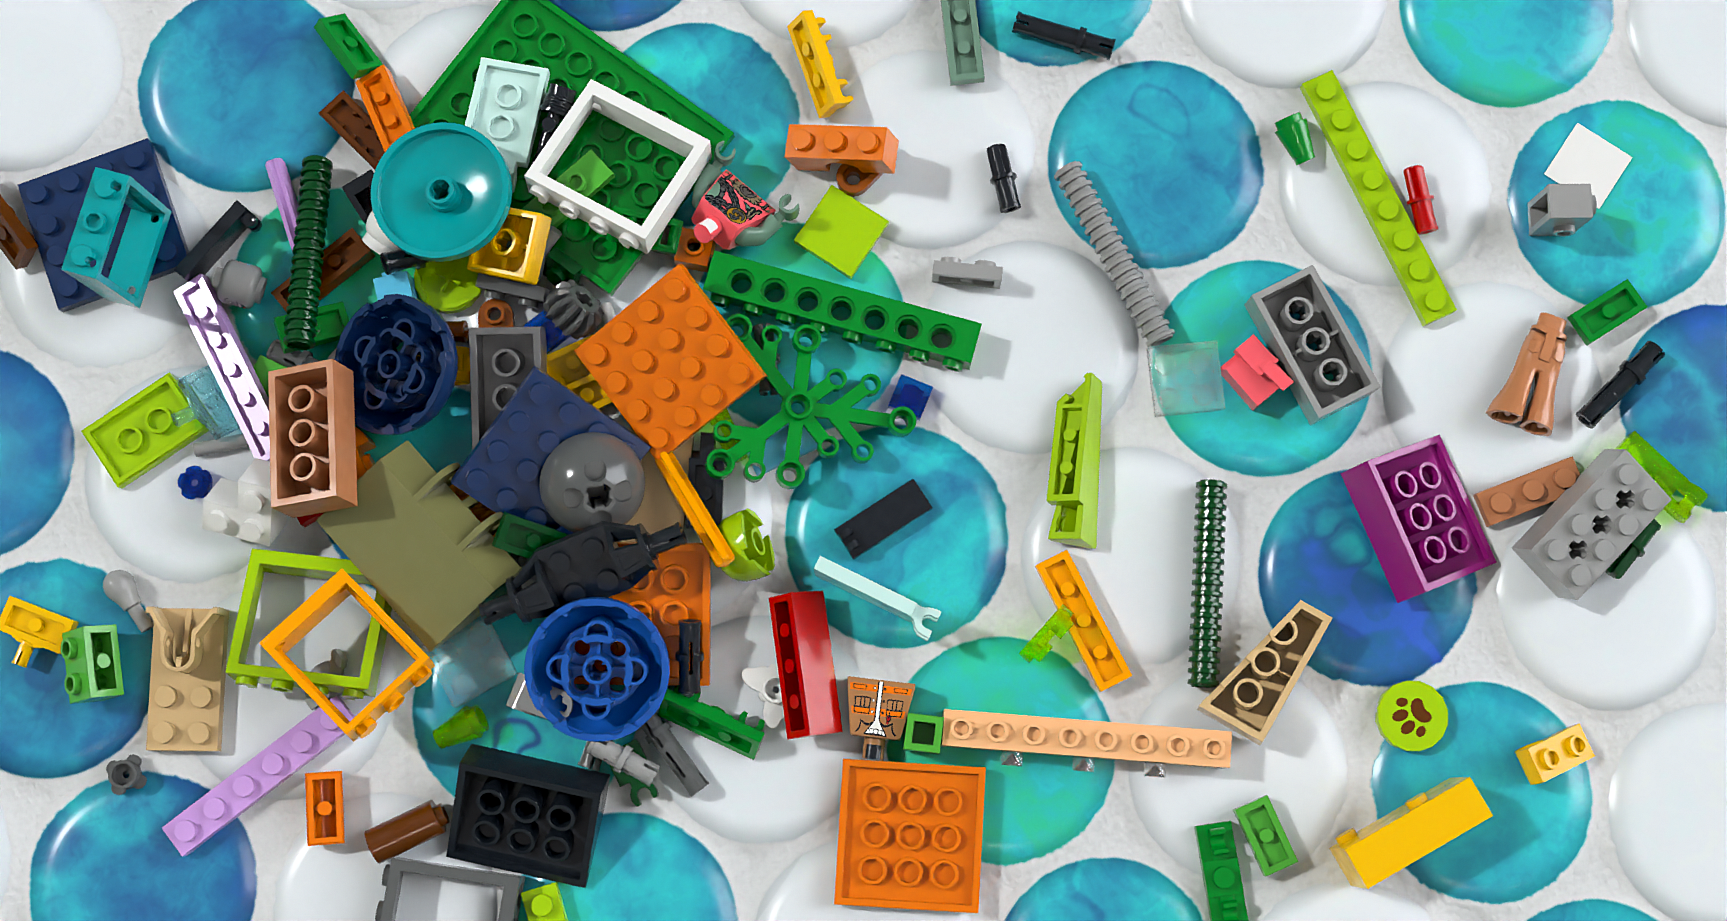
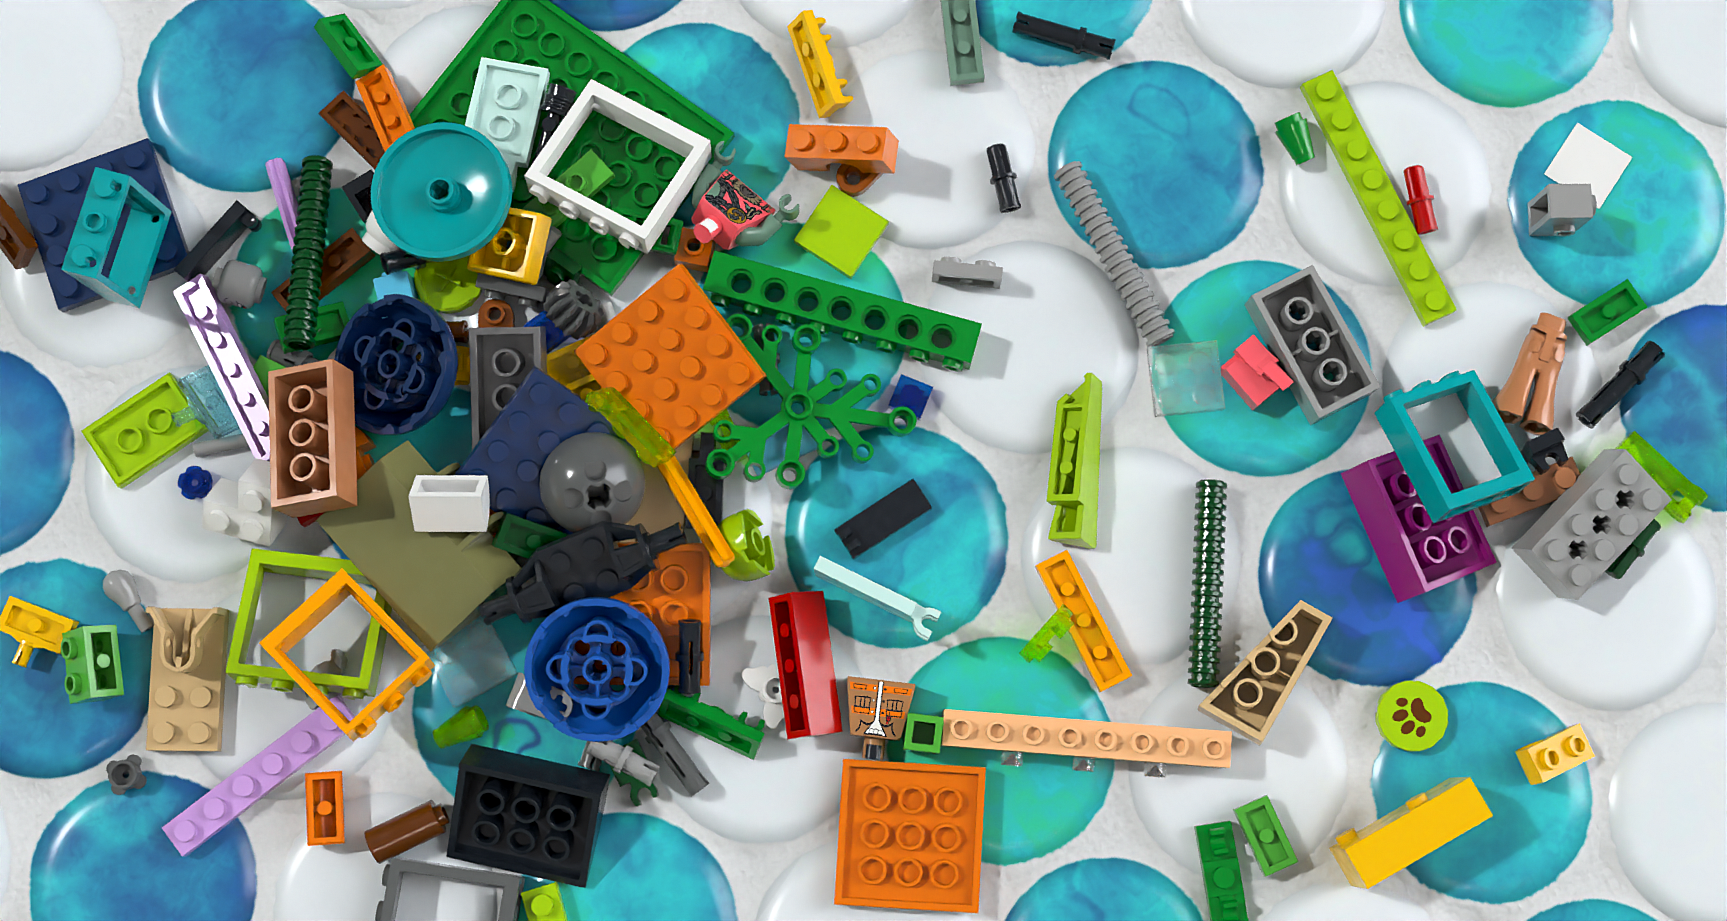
(450, 503): none -> white brick
(630, 426): none -> clear neon green plate
(1418, 462): none -> teal window
(1543, 446): none -> black tile

